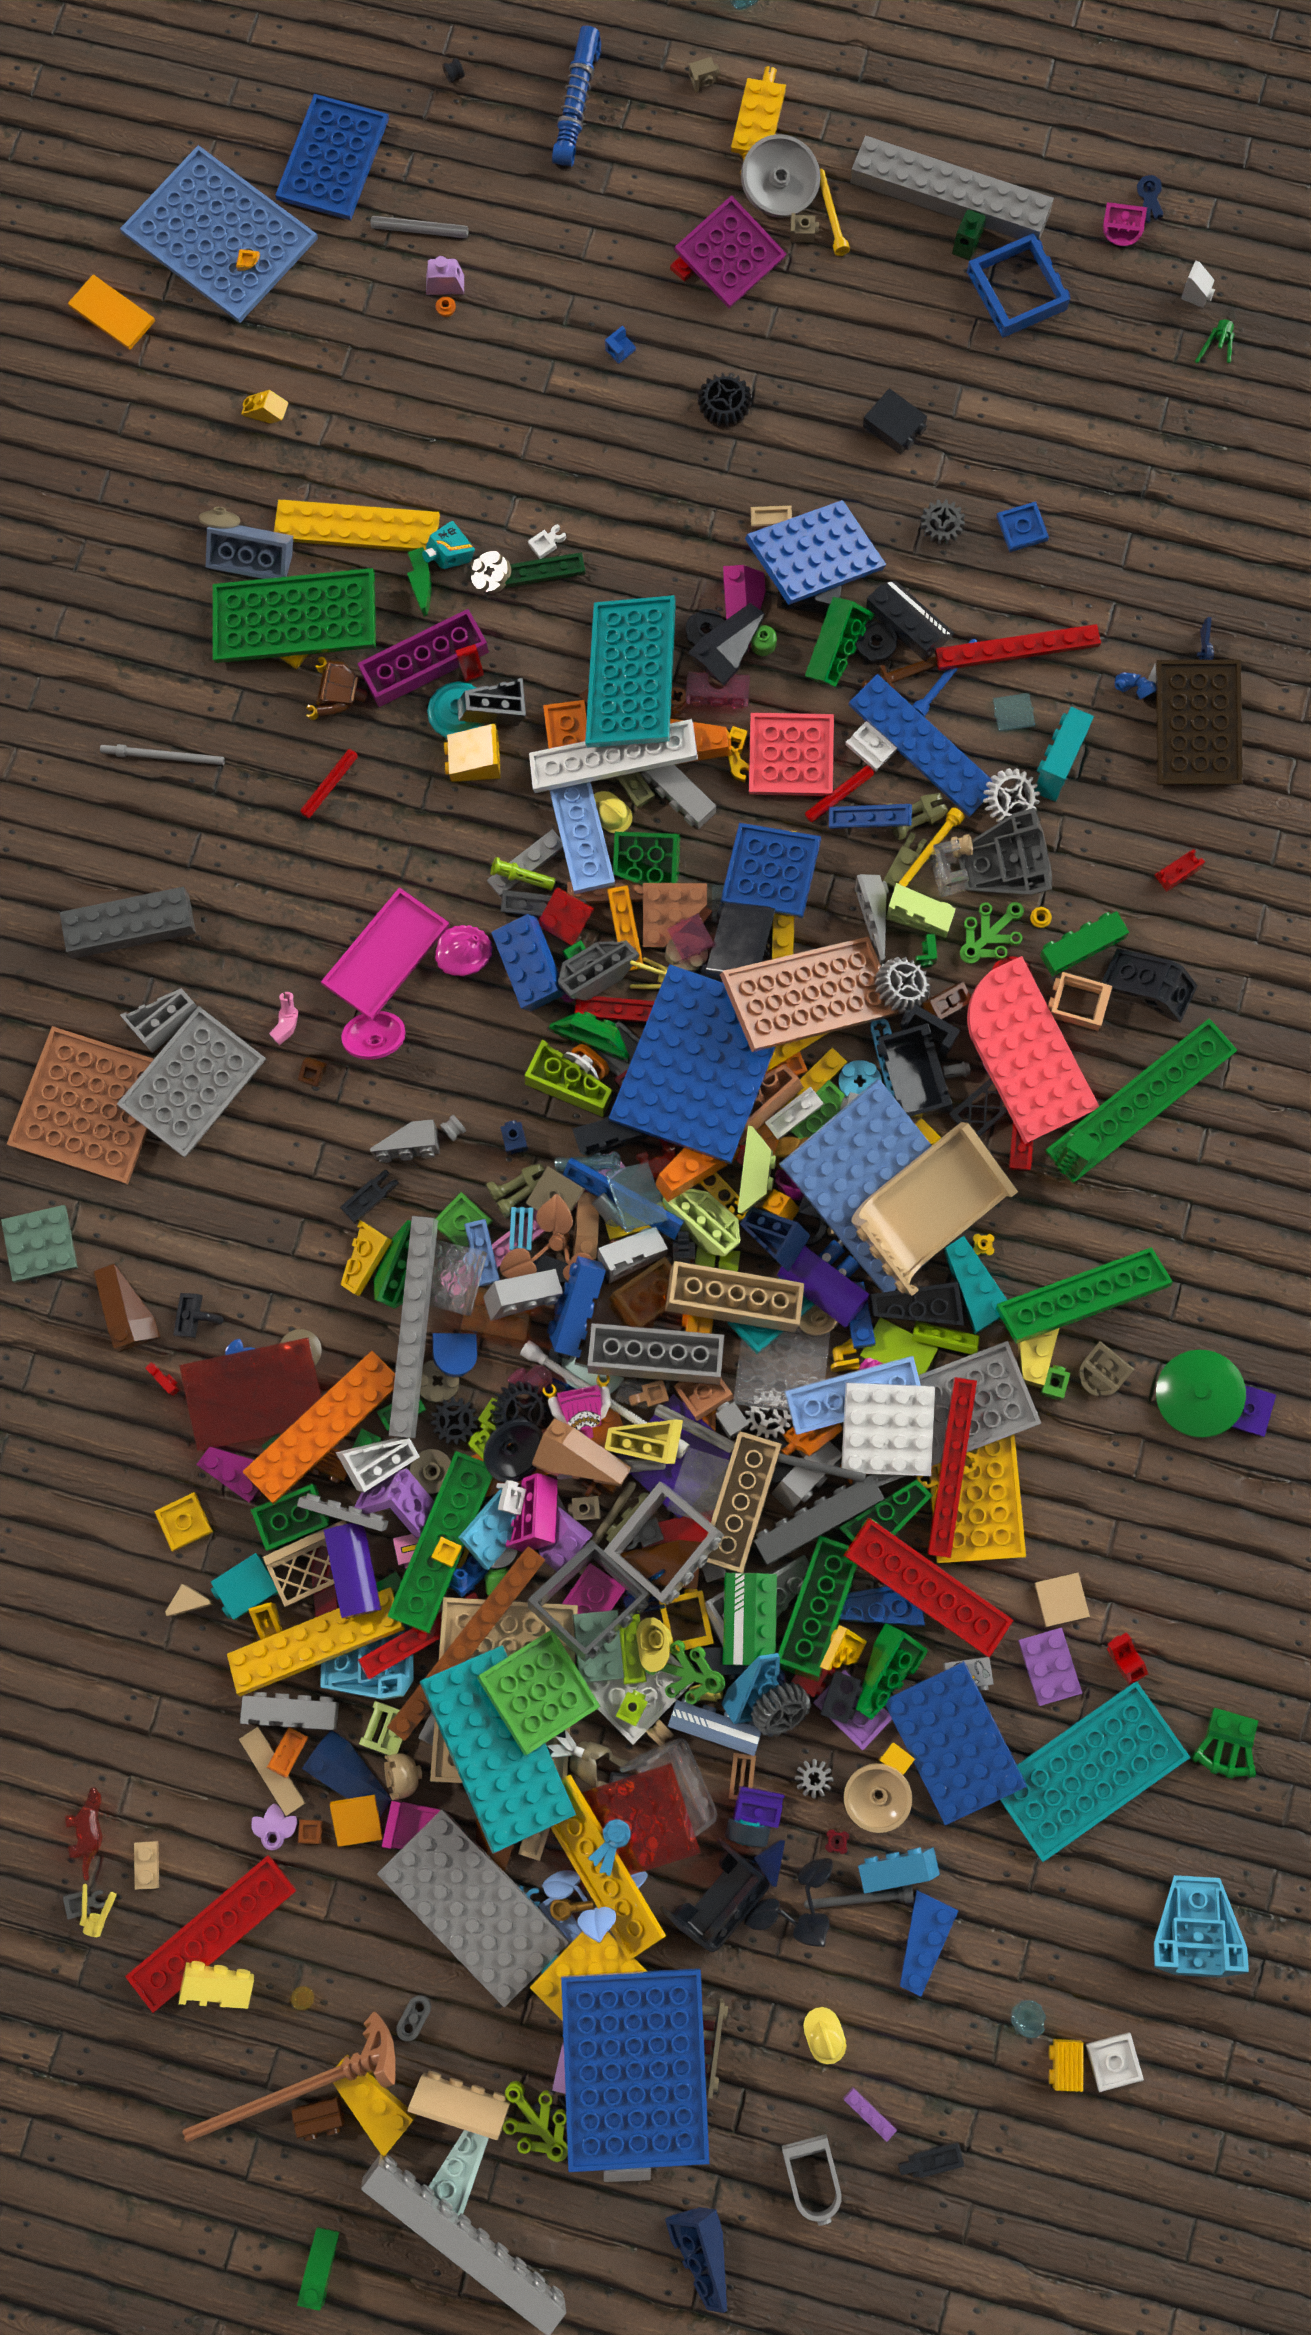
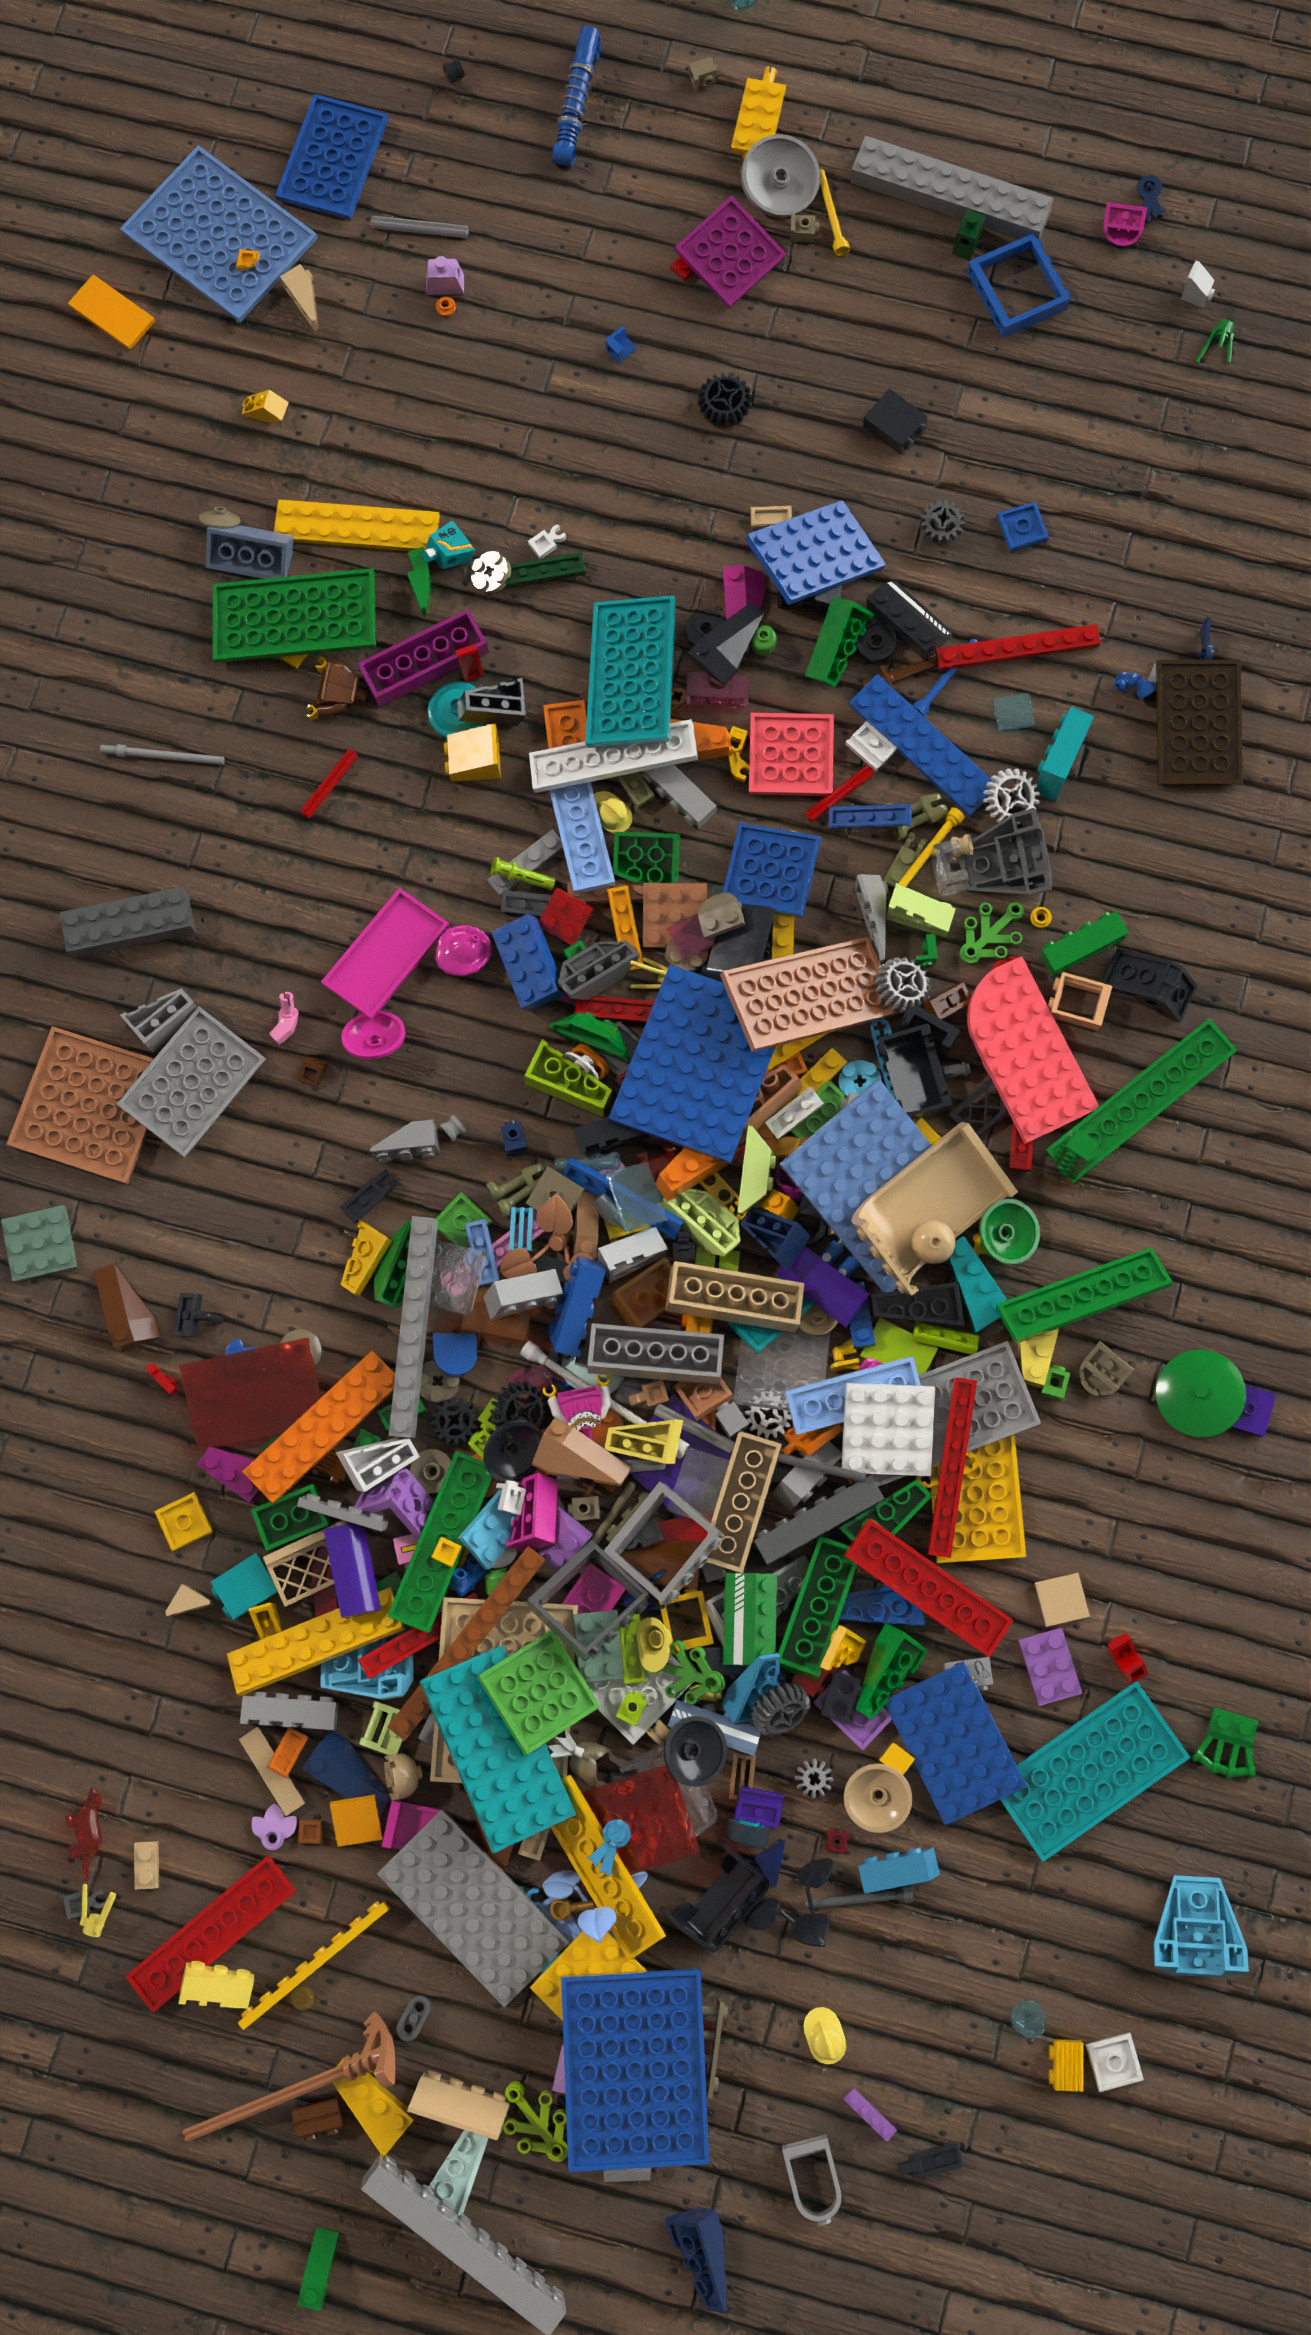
(300, 288): none -> tan slope
(305, 1969): none -> yellow plate
(706, 1752): none -> black dish
(720, 915): none -> dark tan slope
(927, 1934): blue wing -> none
(933, 1242): none -> tan cylinder
(1020, 1230): none -> green dish
(1179, 870): red hinge -> none

